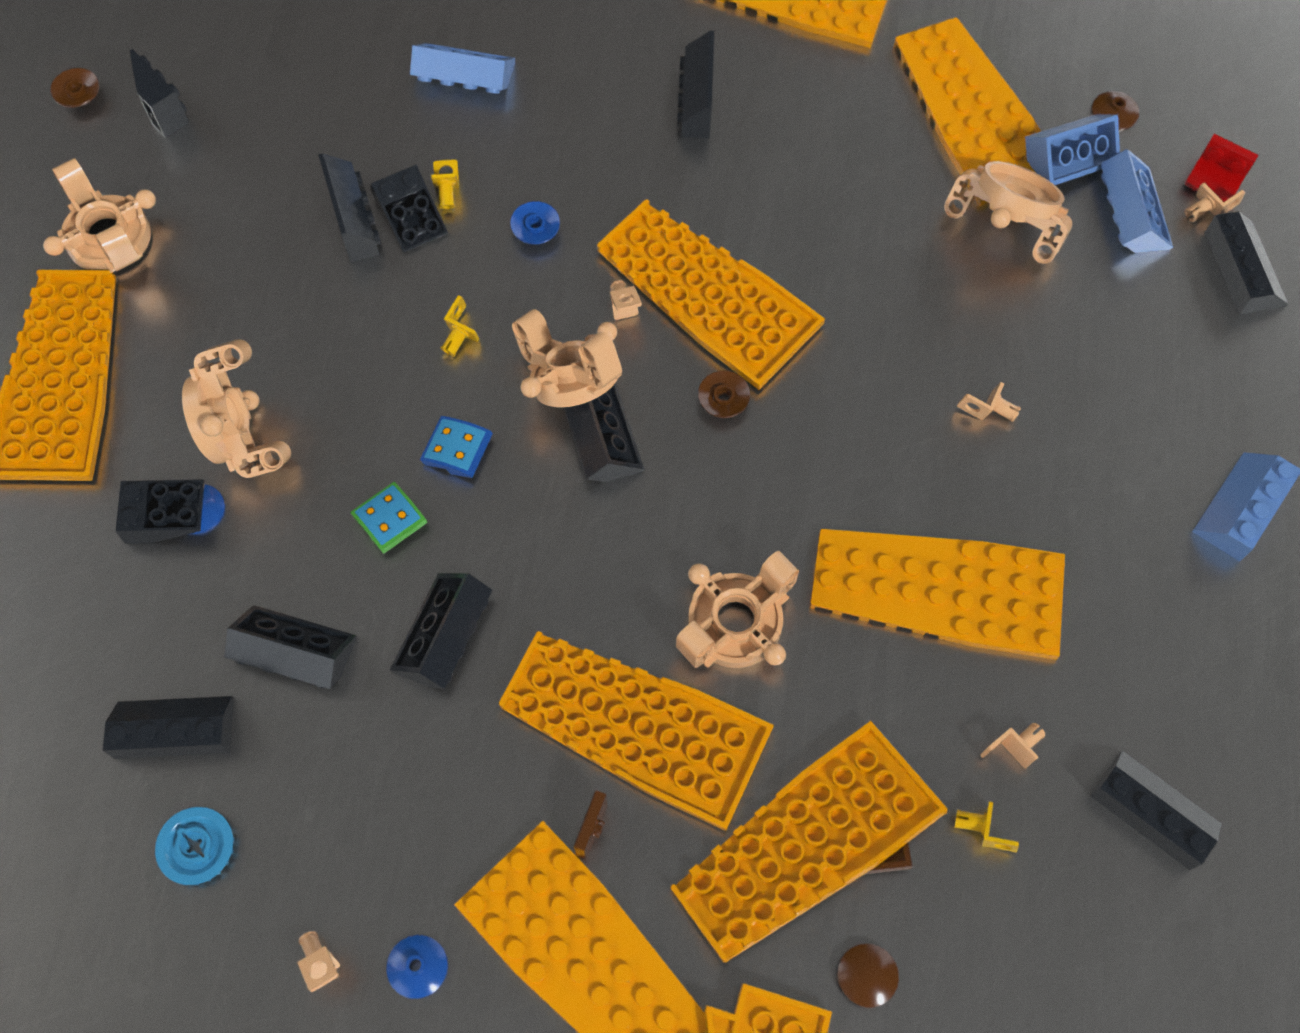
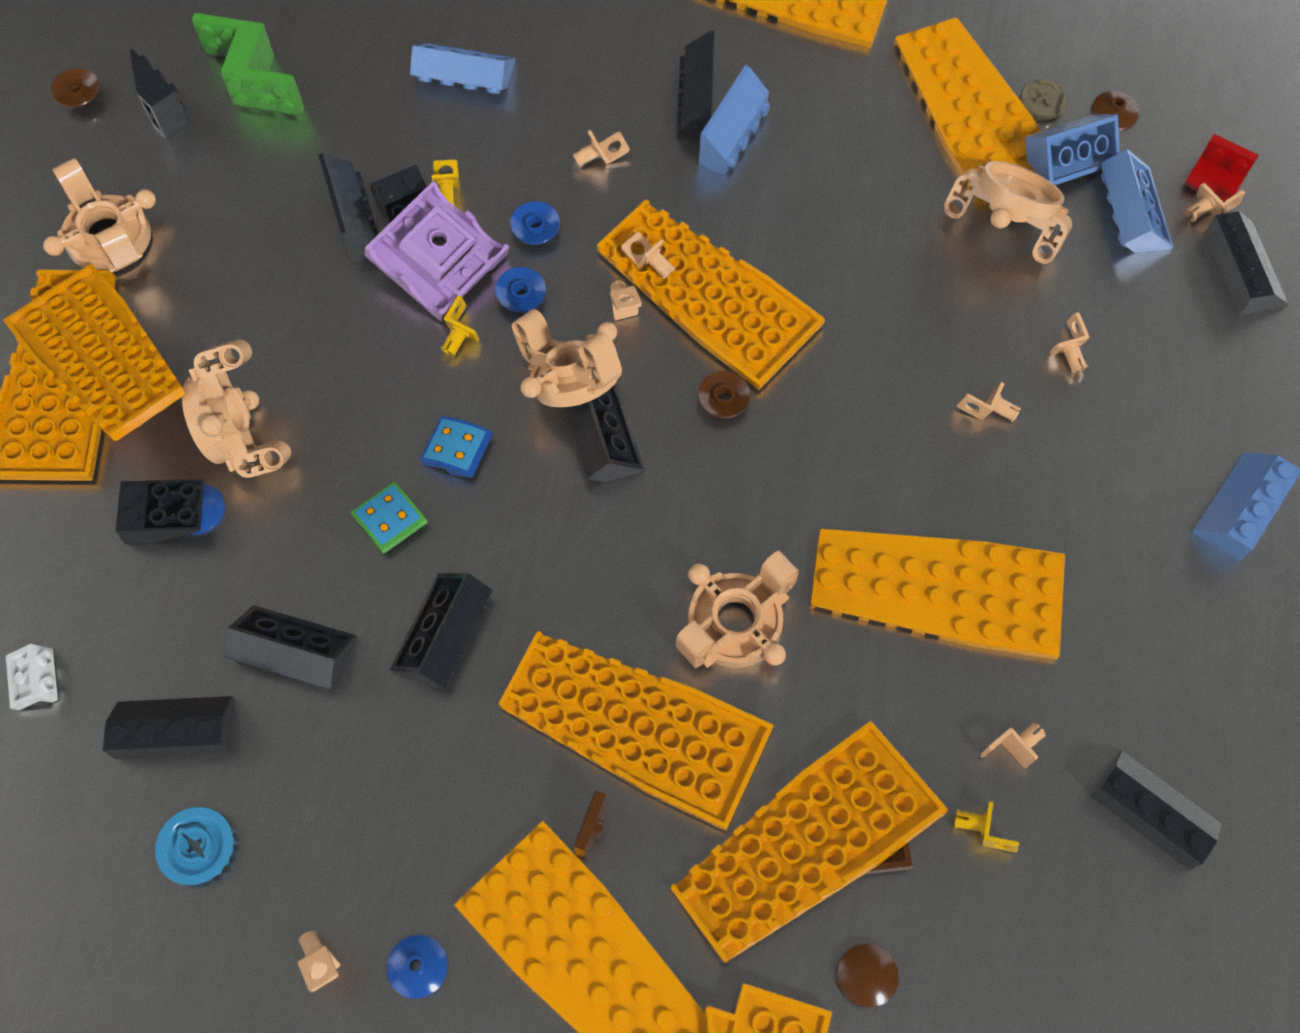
(31, 676): none -> white bracket
(96, 352): none -> light orange wing
(248, 63): none -> bright green bracket
(416, 264): none -> lavender piece
(520, 280): none -> blue dish
(601, 149): none -> light nougat bracket
(651, 255): none -> light nougat bracket
(733, 122): none -> medium blue slope
(1043, 100): none -> dark tan tile
(1071, 347): none -> light nougat bracket

